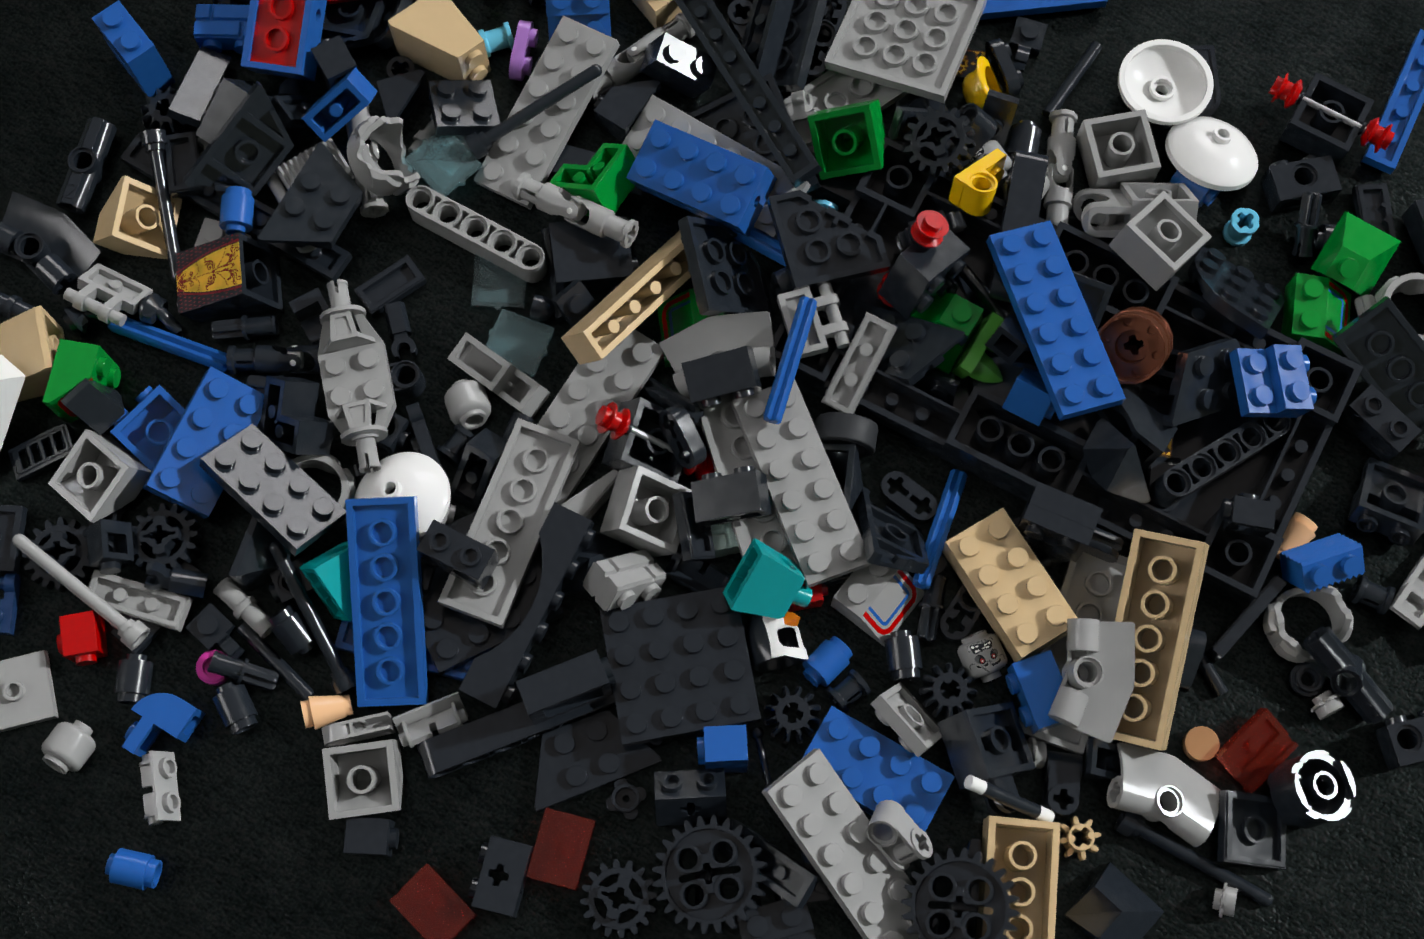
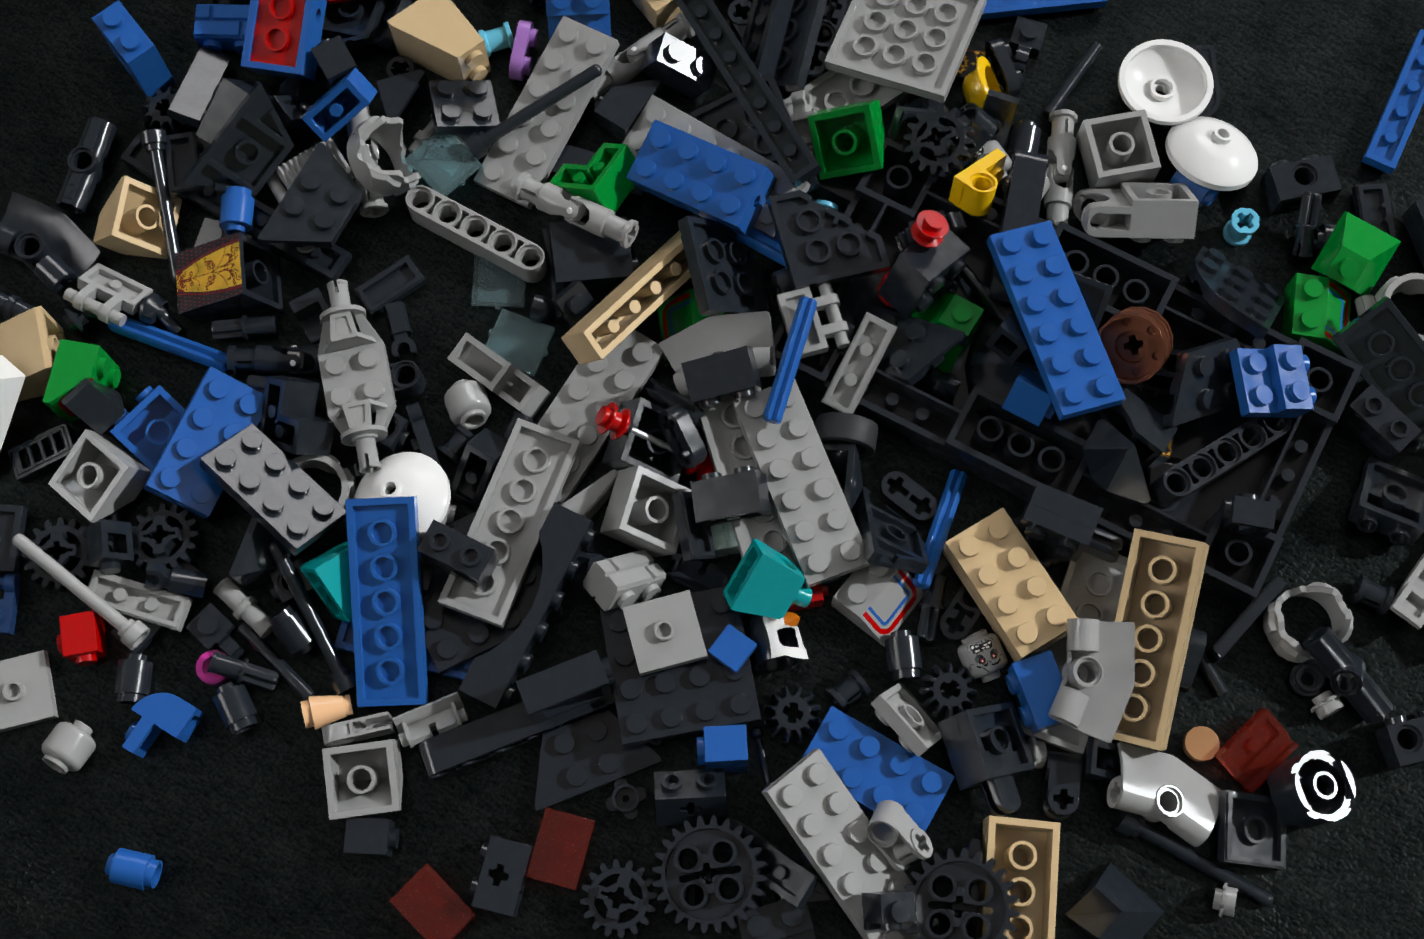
(160, 773): light grey hinge -> none
(664, 632): none -> light grey plate
(732, 648): none -> blue tile
(827, 662): blue brick -> none
(887, 909): none -> black brick
(974, 360): bright green tile -> none
(1008, 799): black bar -> none
(1087, 837): tan gear -> none
(1159, 240): light grey slope -> none
(1298, 532): light nougat cone -> none
(1322, 562): blue brick -> none
(1328, 117): black brick -> none

